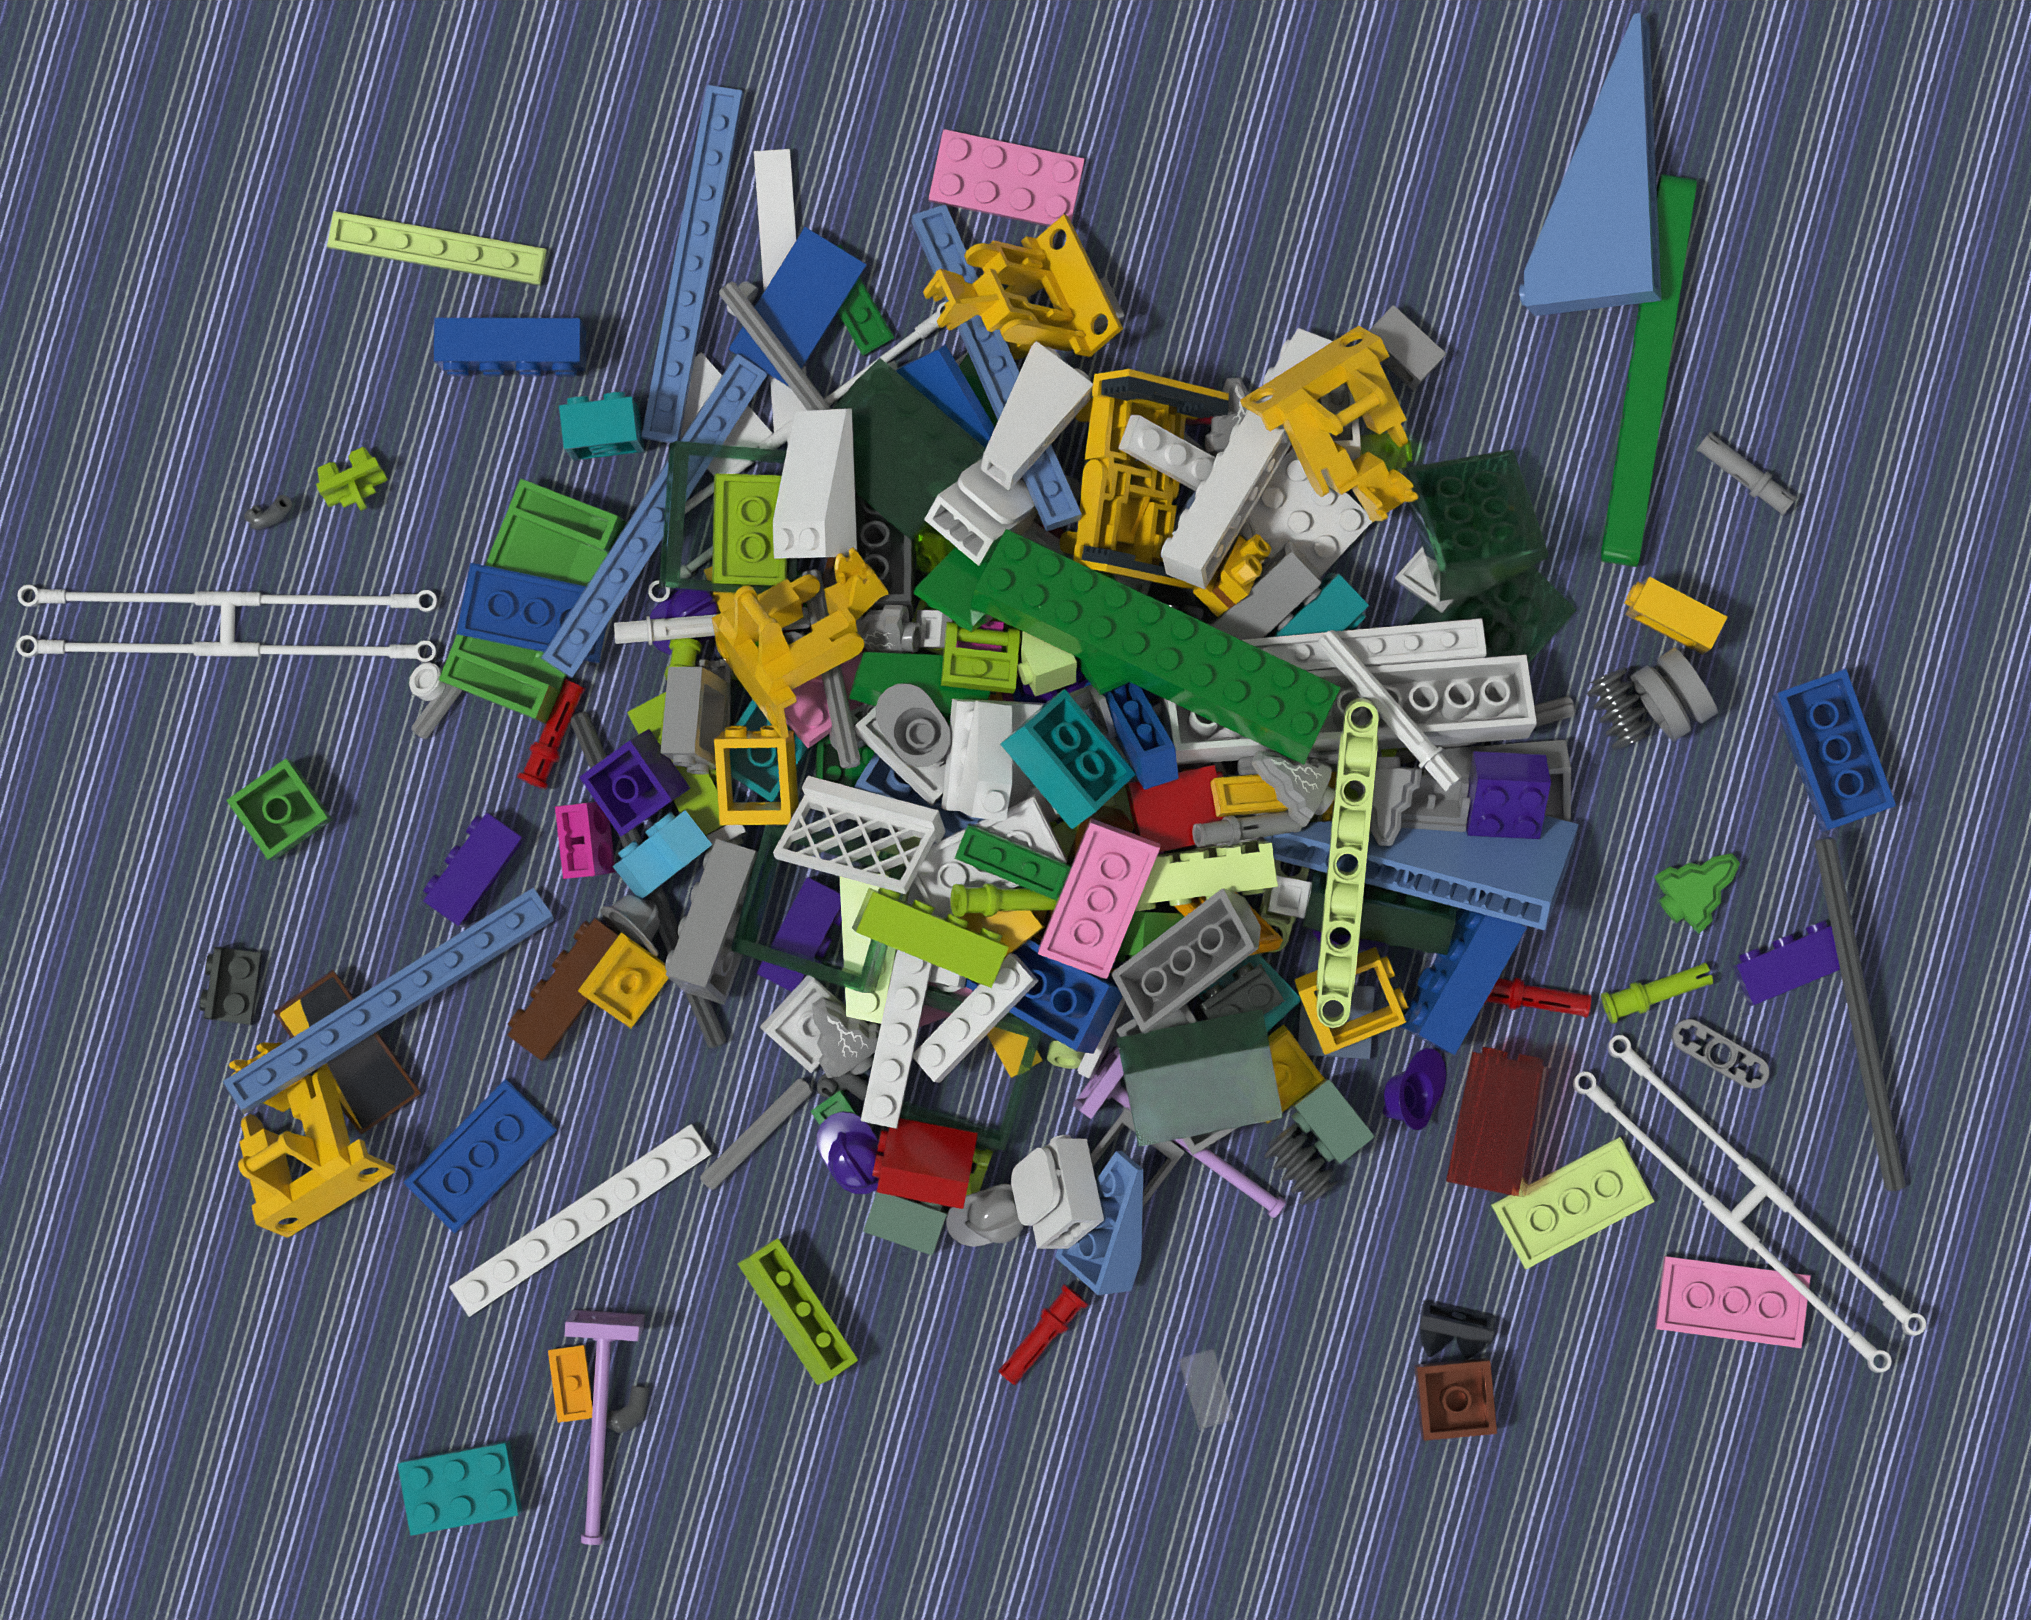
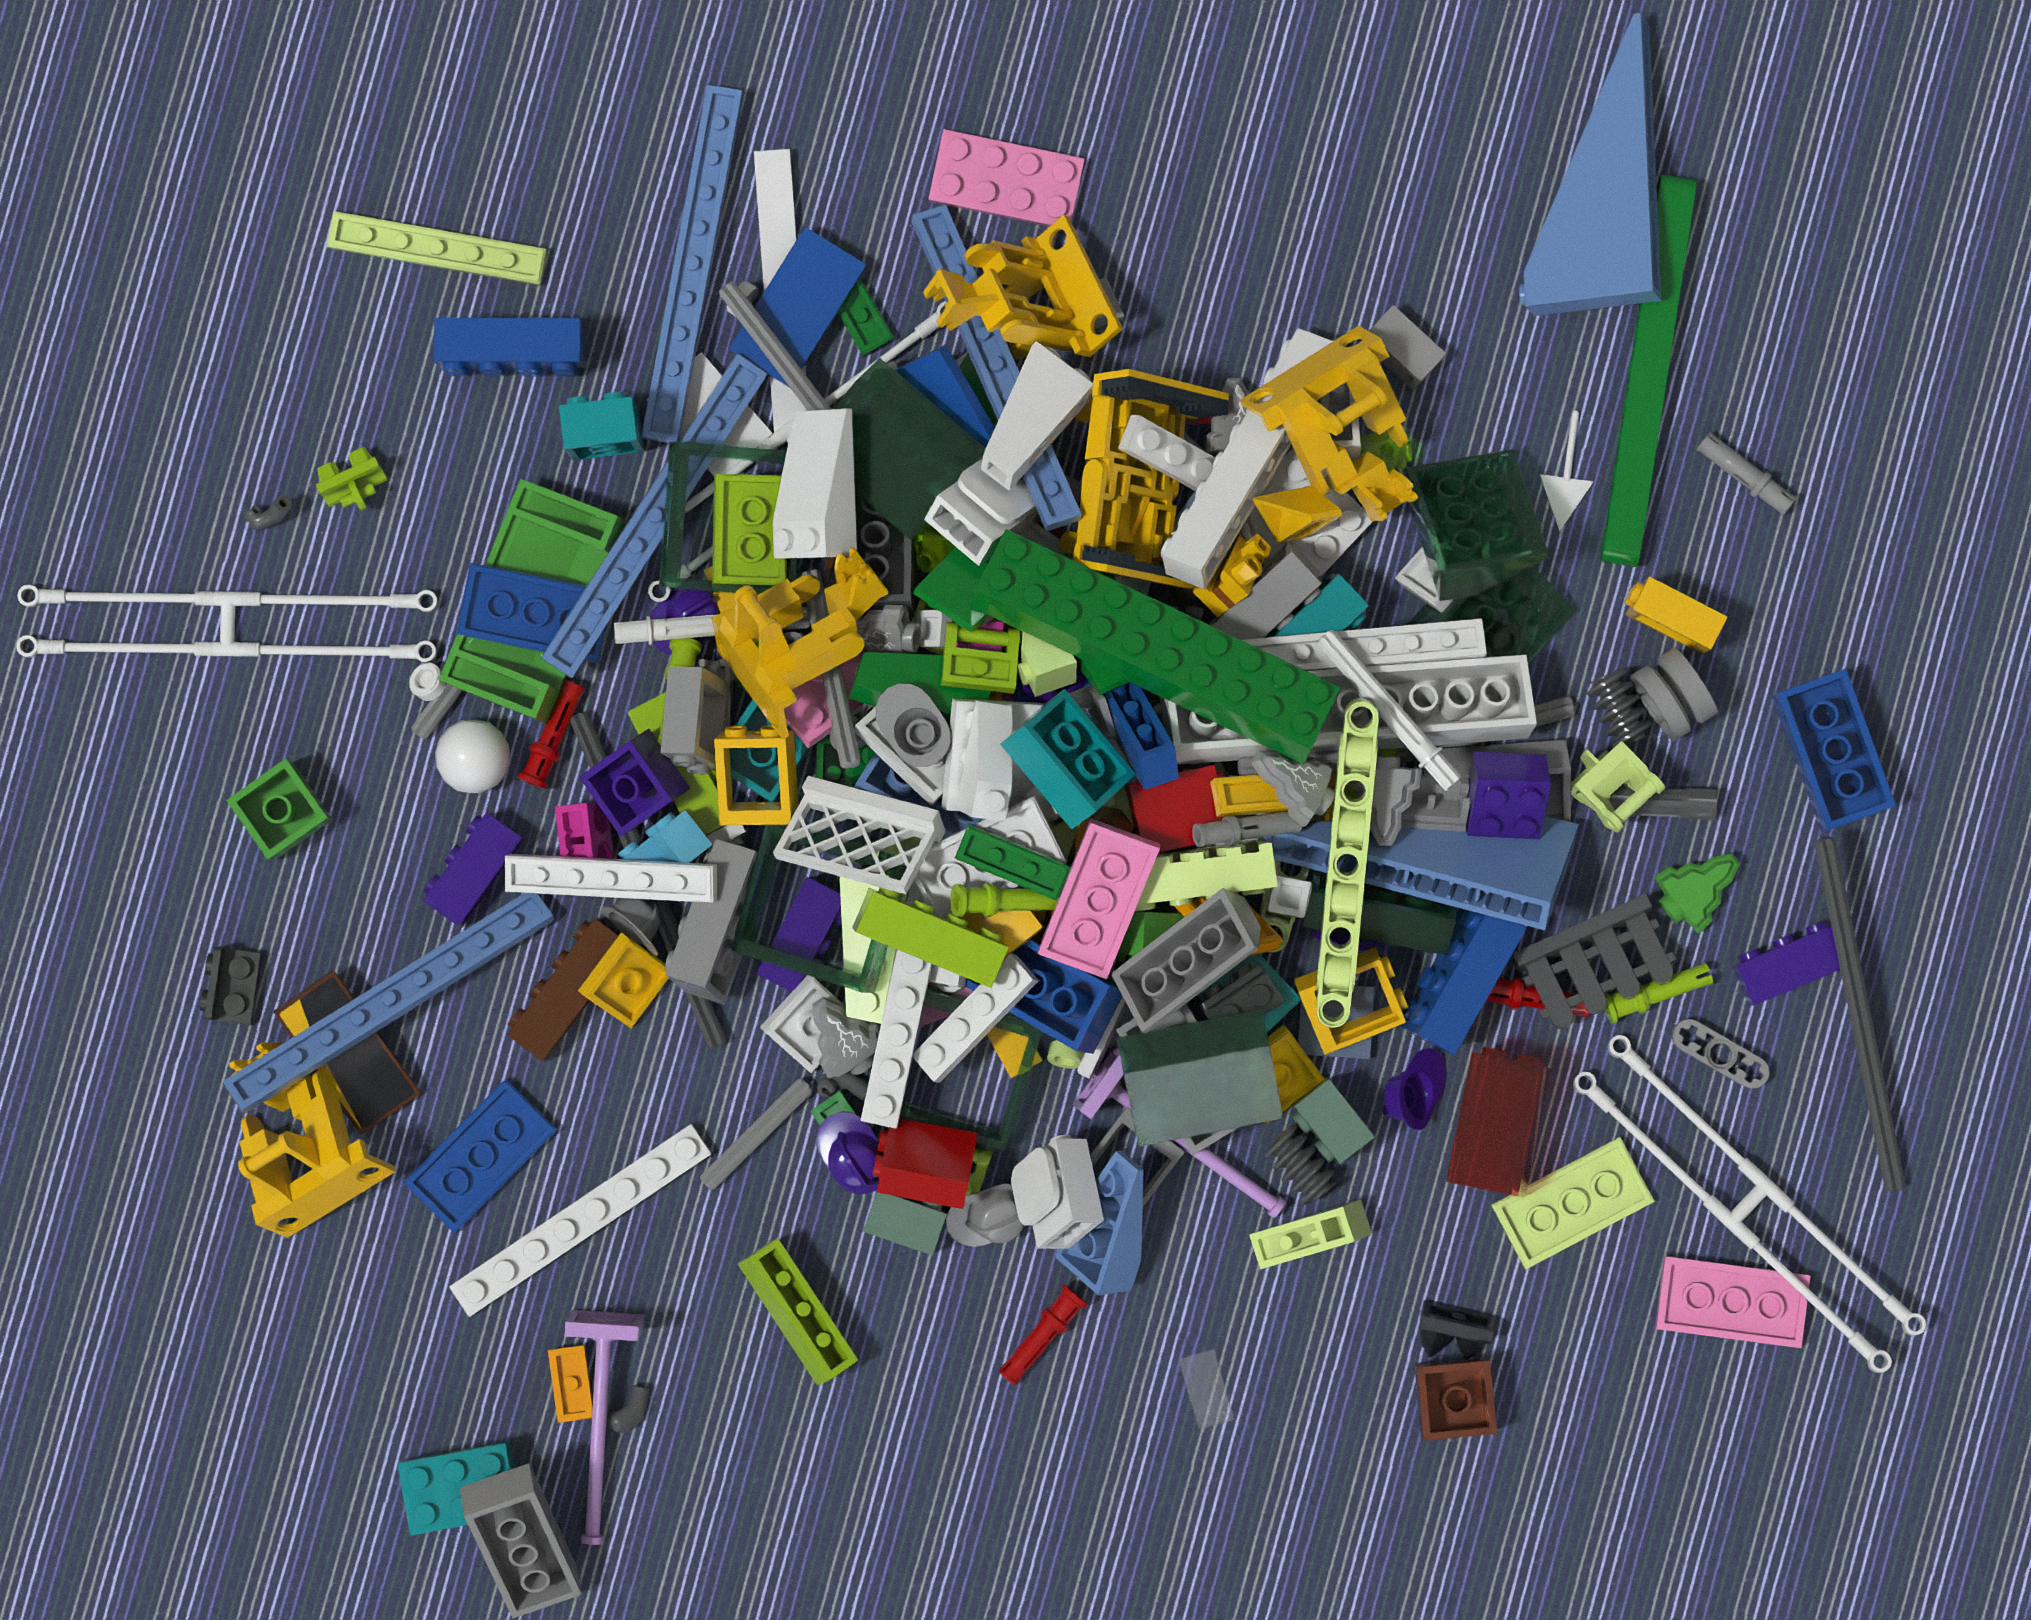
(472, 756): none -> white piece
(520, 1540): none -> light grey brick
(611, 878): none -> white tile
(1296, 513): none -> yellow slope
(1311, 1234): none -> yellowish green slope
(1564, 491): none -> white piece
(1606, 775): none -> yellowish green piece
(1608, 946): none -> dark grey fence
(1672, 802): none -> dark grey axle

